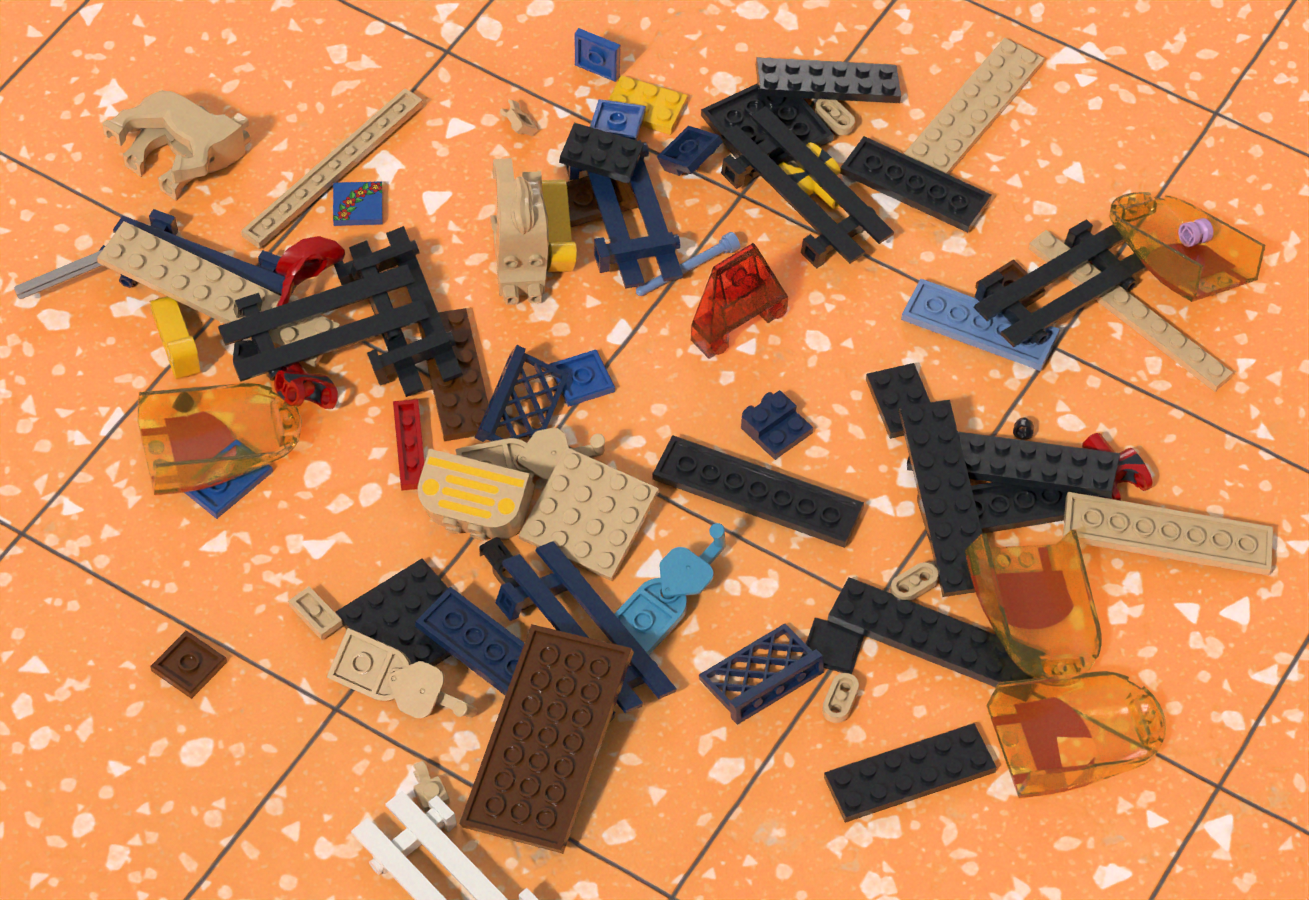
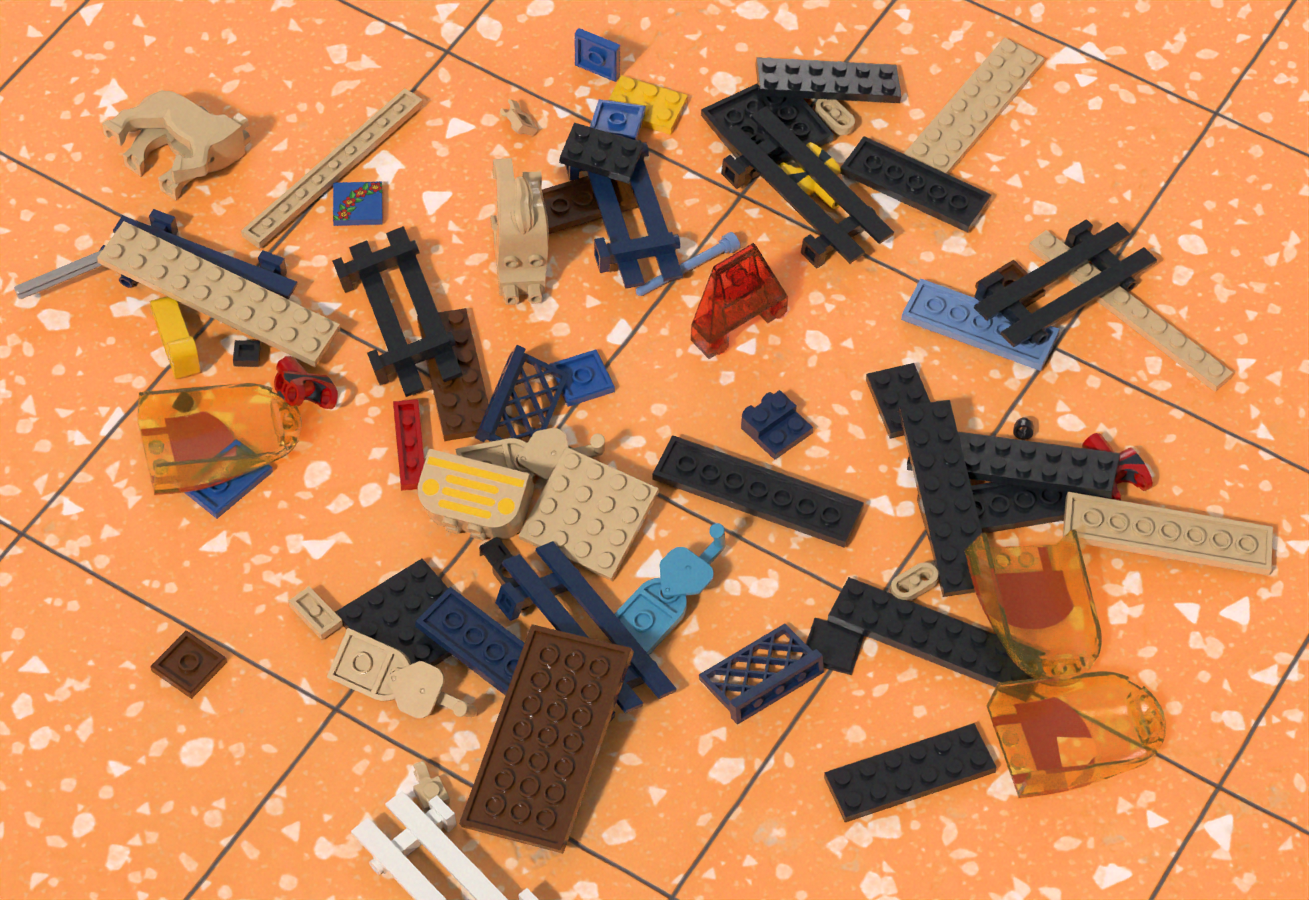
(305, 261): red hat -> none
(370, 286): black fence -> none
(560, 246): yellow beam -> none
(688, 150): dark blue plate -> none
(840, 700): tan plate -> none
(1194, 272): clear yellow windscreen -> none
(1195, 232): lavender wheel -> none

